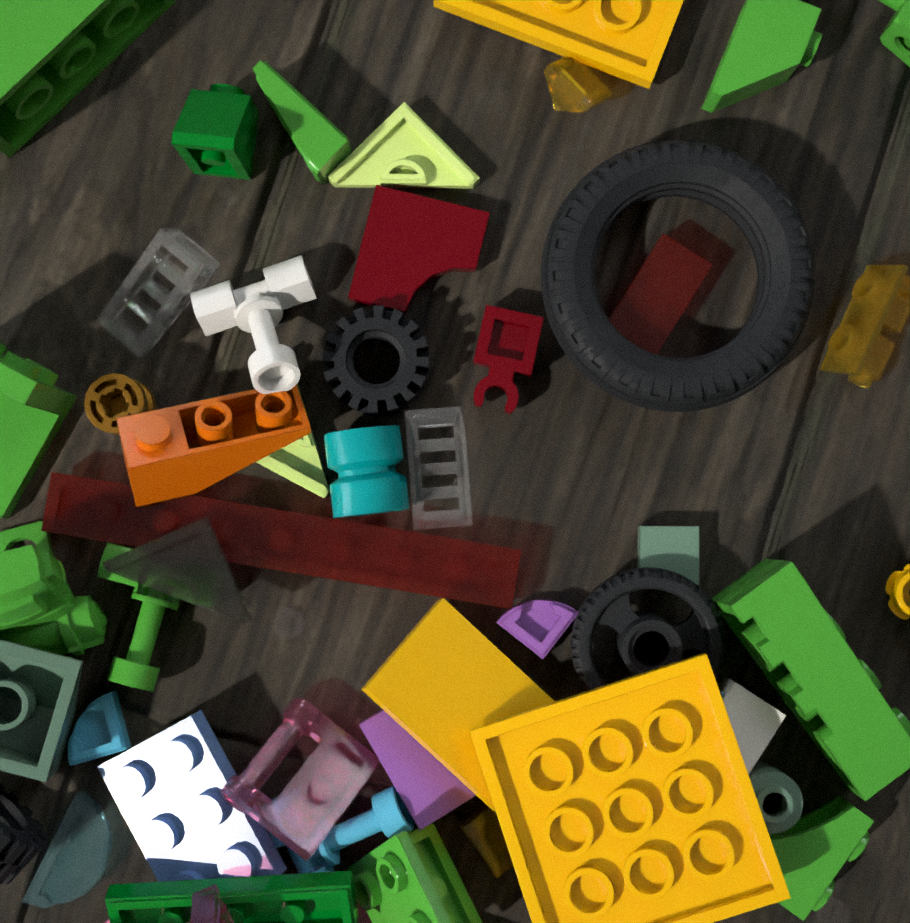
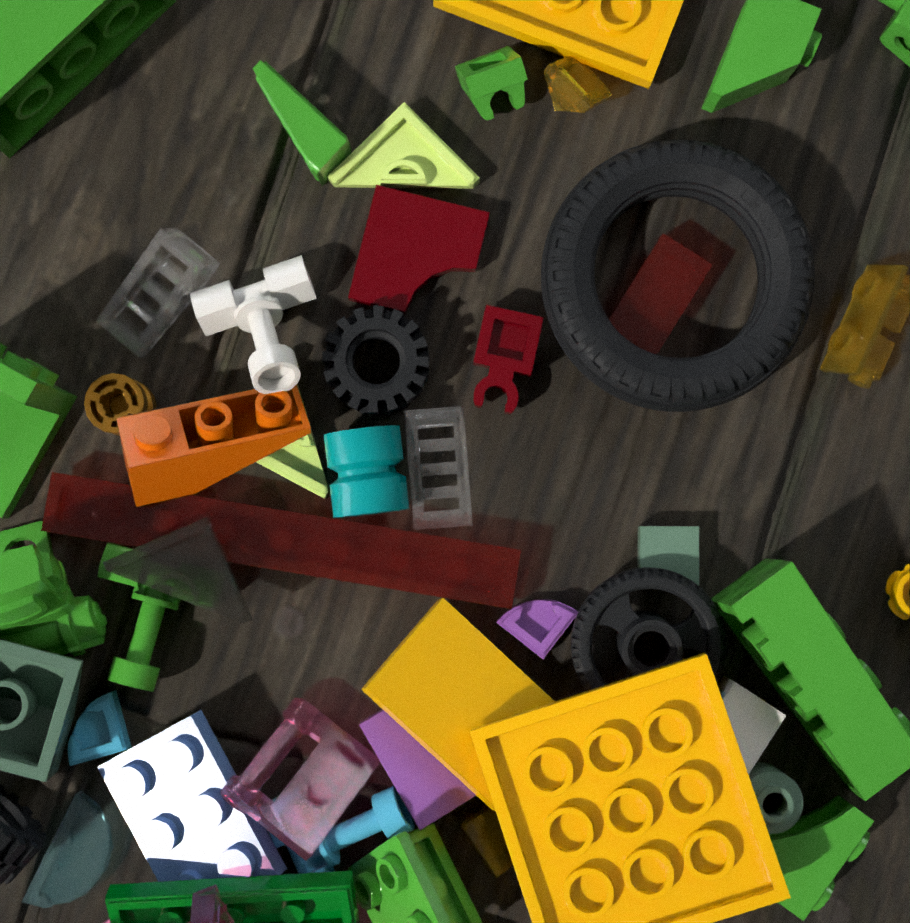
(217, 132): green slope -> none
(491, 73): none -> bright green tile

